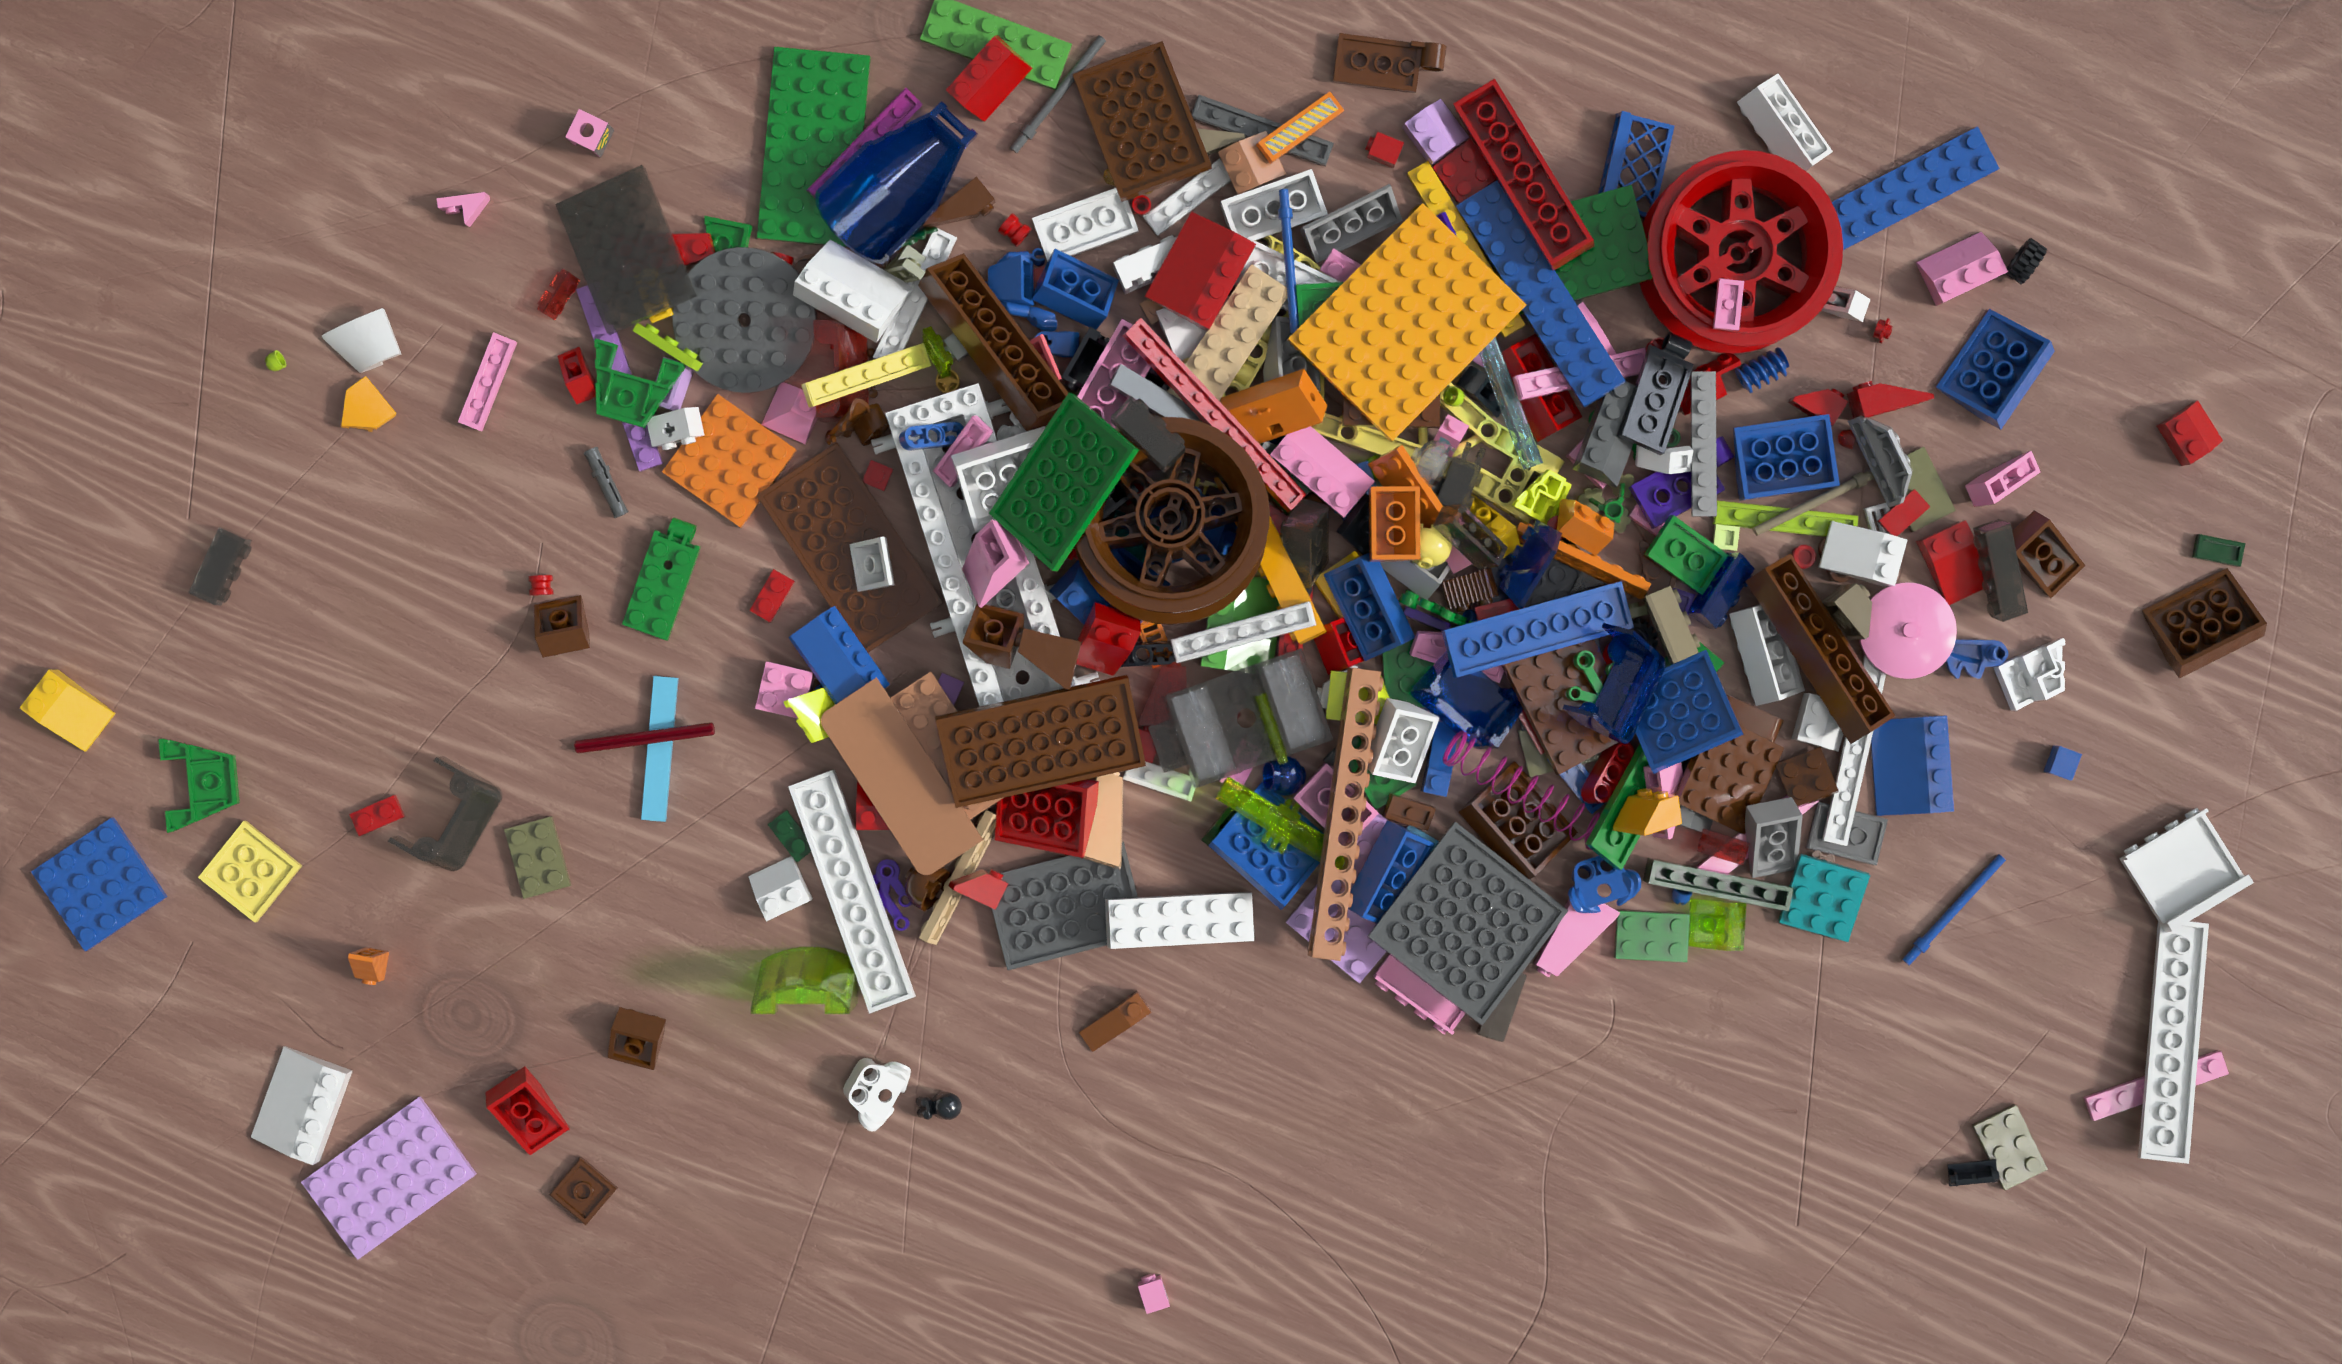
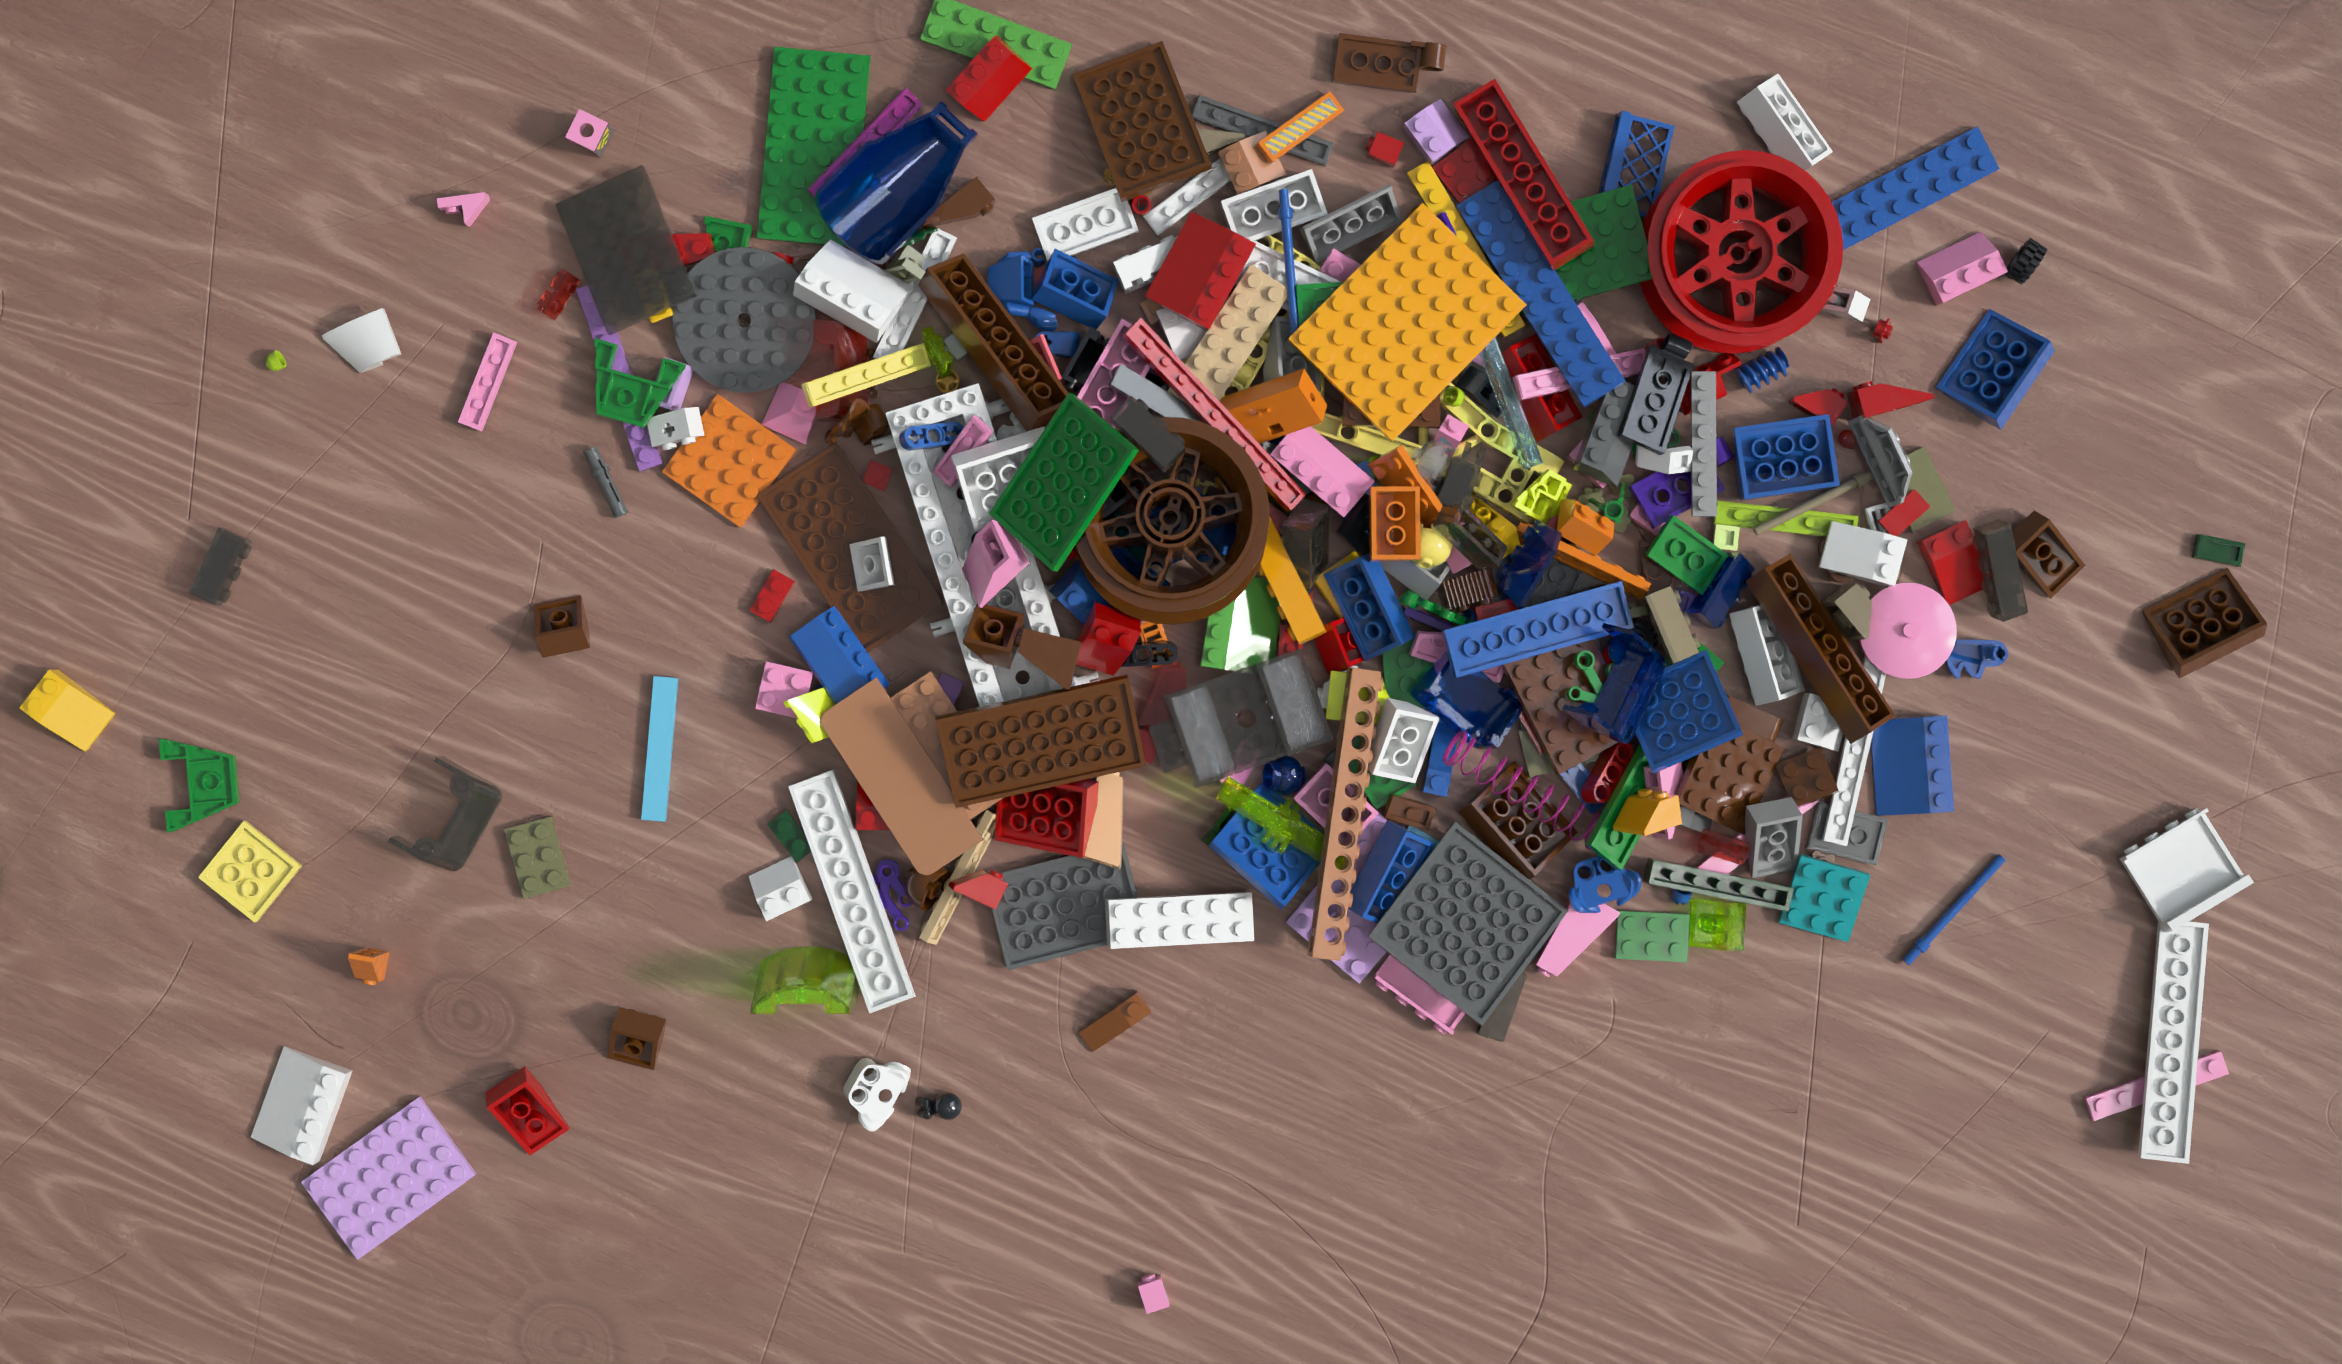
(99, 884): blue plate -> none
(365, 407): light orange slope -> none
(377, 815): red plate -> none
(540, 585): red wheel -> none
(577, 375): red slope -> none
(583, 1191): reddish brown tile -> none
(644, 737): dark red axle -> none
(662, 590): green hinge -> none
(668, 345): lime plate -> none
(1014, 230): red wheel -> none
(1028, 130): dark grey bar -> none
(1170, 782): white tile -> none
(1243, 632): white tile -> none
(1271, 729): clear neon green bar -> none
(1728, 304): bright pink plate -> none
(1804, 556): red tile -> none
(1972, 1172): black hinge -> none
(2002, 480): bright pink slope -> none
(2009, 1141): plate -> none
(2033, 675): white slope -> none
(2062, 762): panel -> none
(2190, 434): red slope -> none

